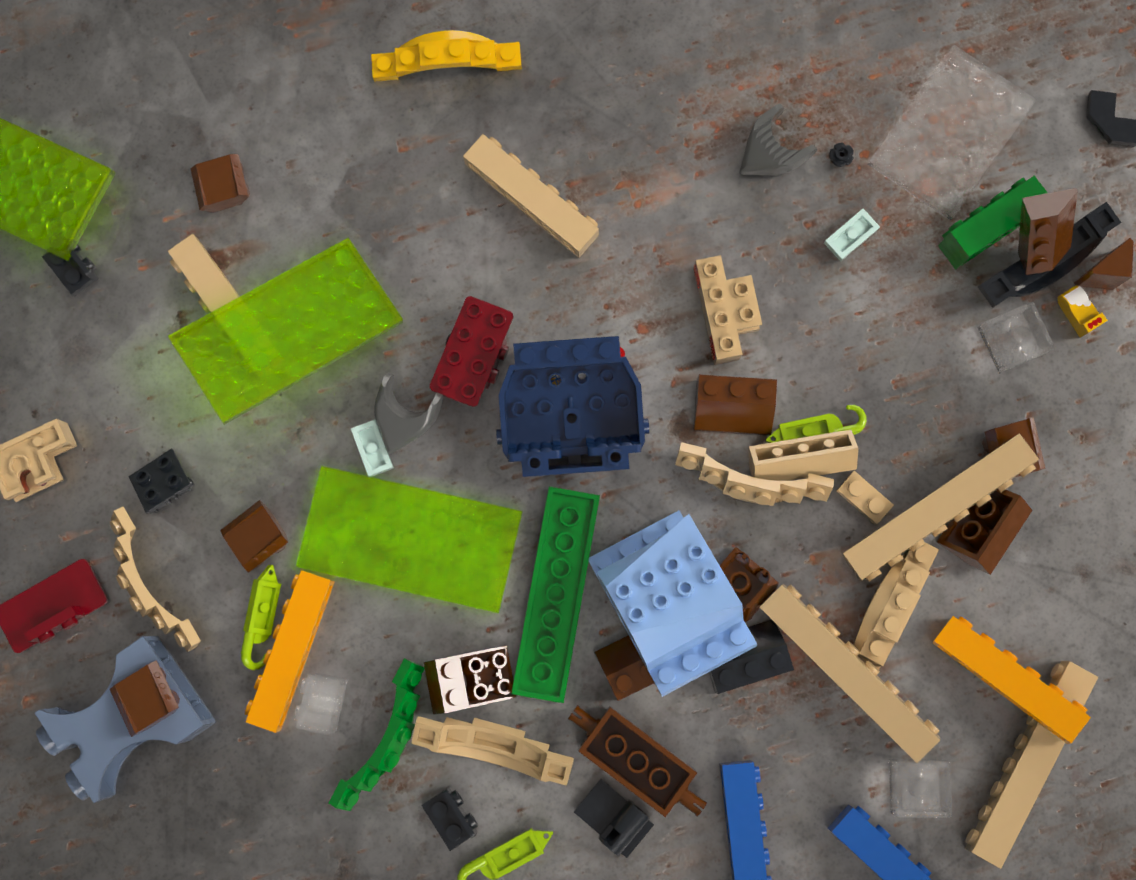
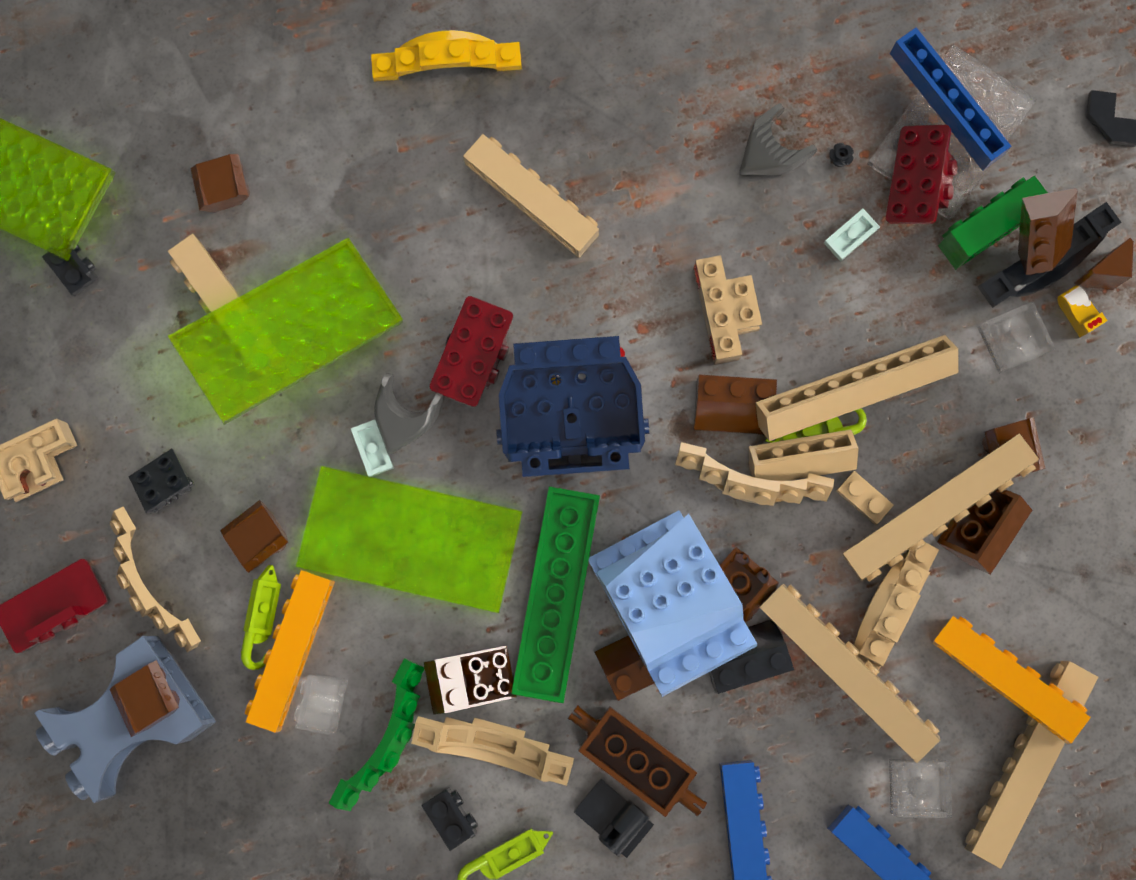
(857, 387): none -> tan brick
(921, 175): none -> dark red bracket
(949, 99): none -> blue brick

